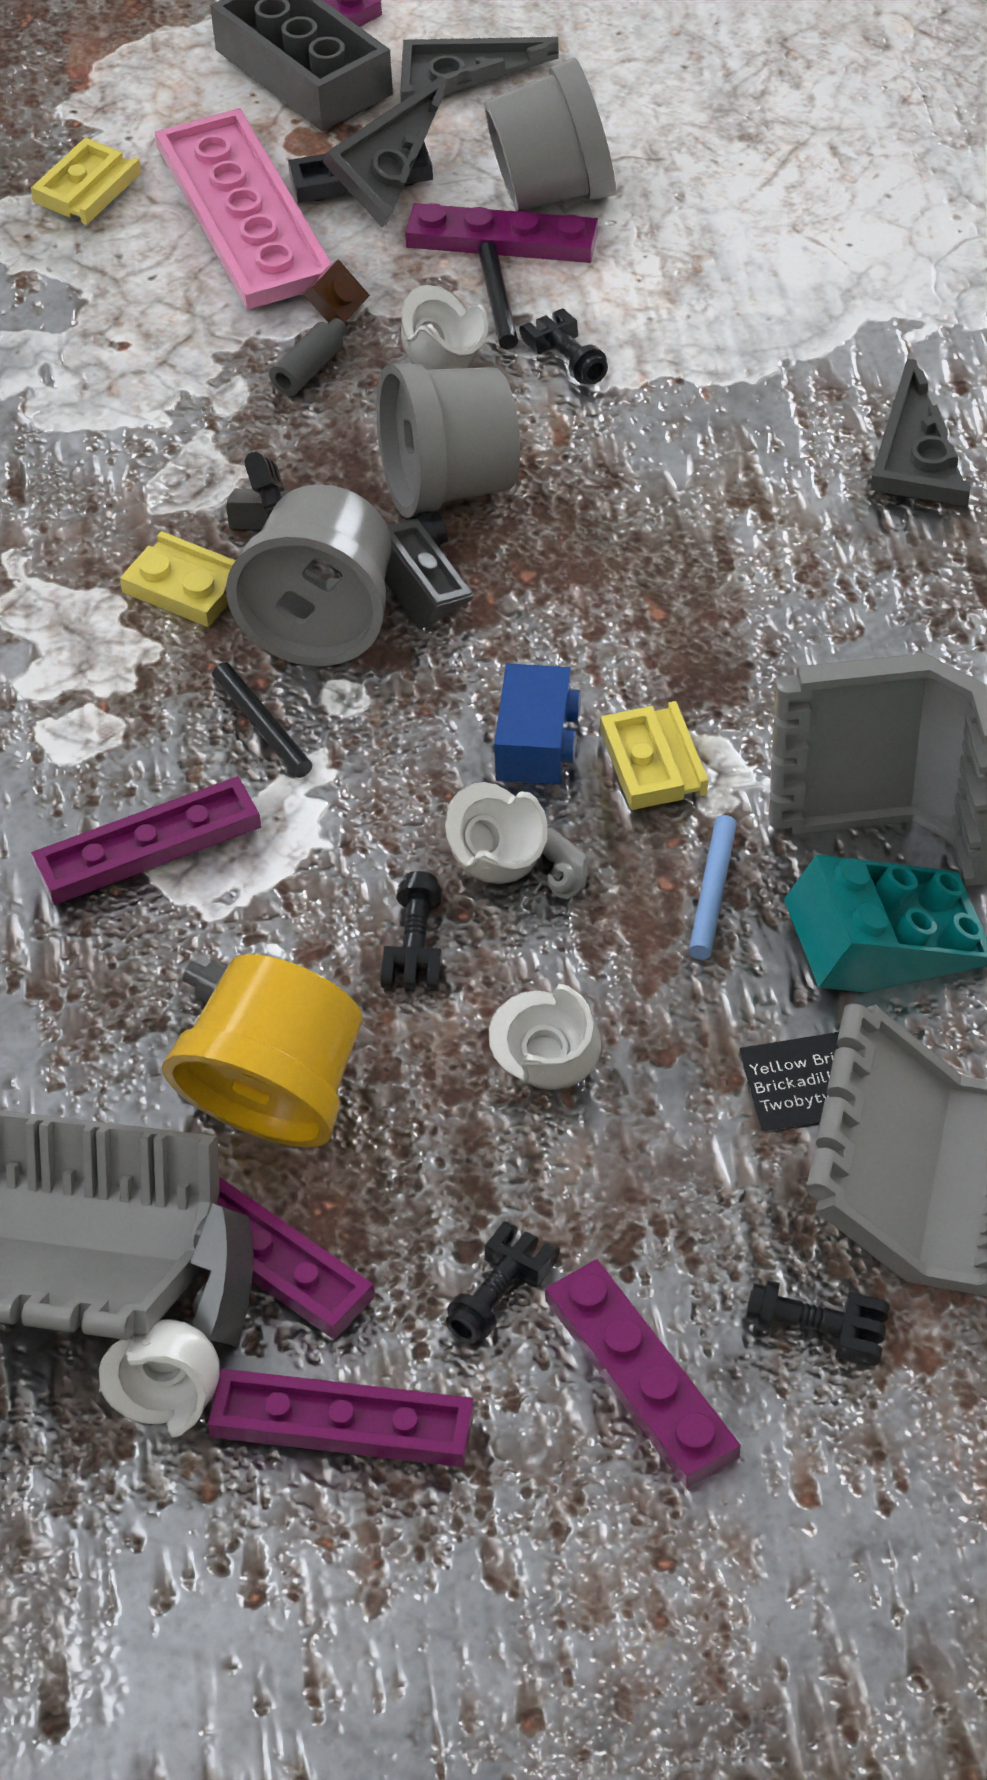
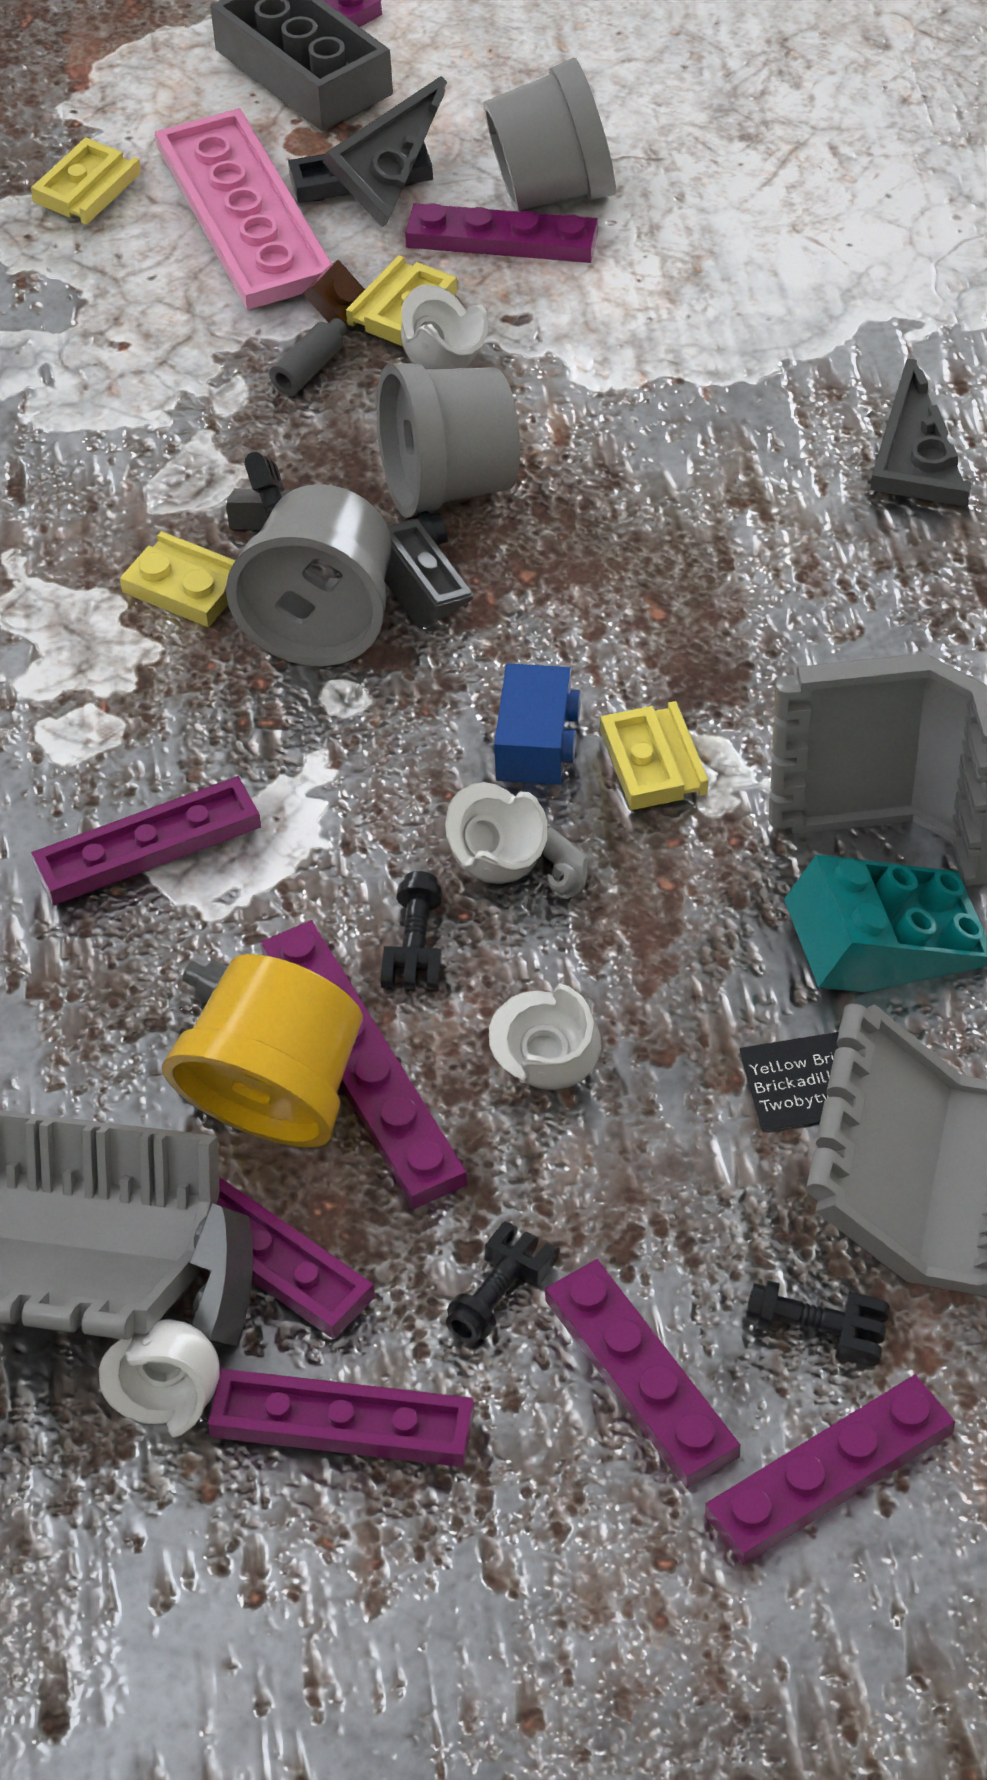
(262, 720): black bar -> none
(379, 1085): none -> magenta plate
(382, 301): none -> light yellow plate
(470, 60): dark grey wing -> none
(497, 296): black bar -> none
(586, 363): black hinge -> none
(712, 887): light blue bar -> none
(829, 1469): none -> magenta plate

